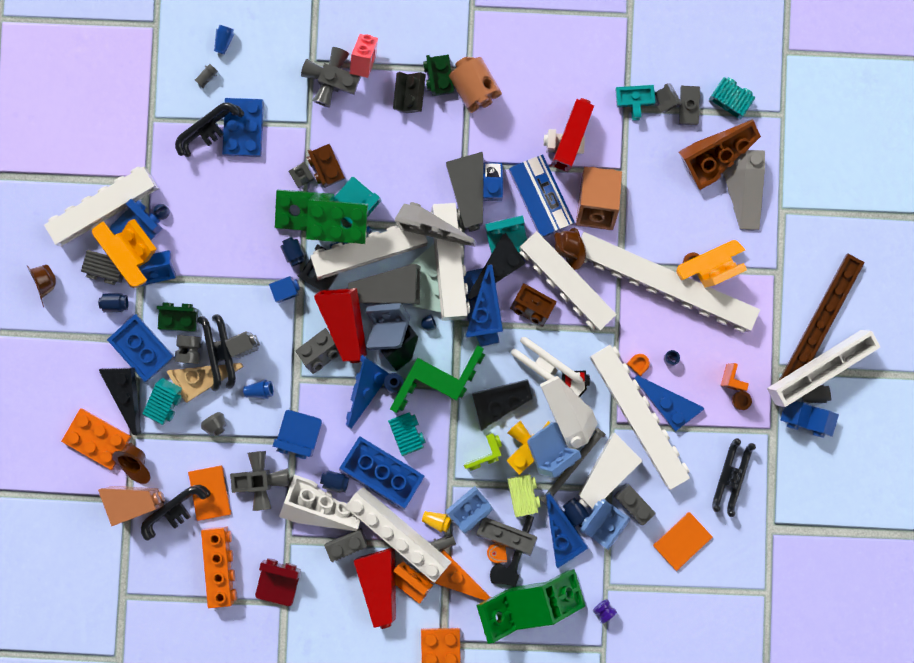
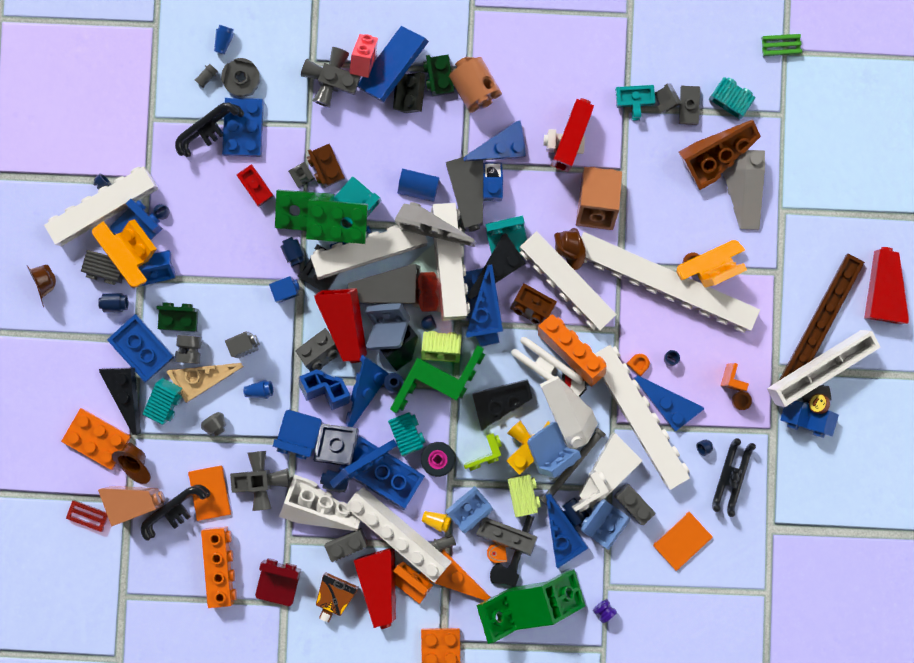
(101, 181): none -> dark blue hinge
(102, 521): none -> clear red tile
(218, 351): black piece -> none
(235, 68): none -> dark grey plate
(255, 185): none -> red plate
(317, 383): none -> blue brick
(334, 596): none -> dark orange torso
(336, 444): none -> tile
(363, 464): none -> blue wing
(393, 63): none -> blue tile
(418, 185): none -> blue brick
(428, 285): none -> clear red brick
(438, 459): none -> black wheel
(441, 346): none -> yellowish green brick
(504, 145): none -> blue wing
(541, 196): blue slope -> none
(572, 350): none -> orange brick
(599, 481): none -> white bracket
(704, 447): none -> dark blue hinge
(797, 43): none -> bright green tile
(819, 403): none -> tile
(886, 289): none -> red slope

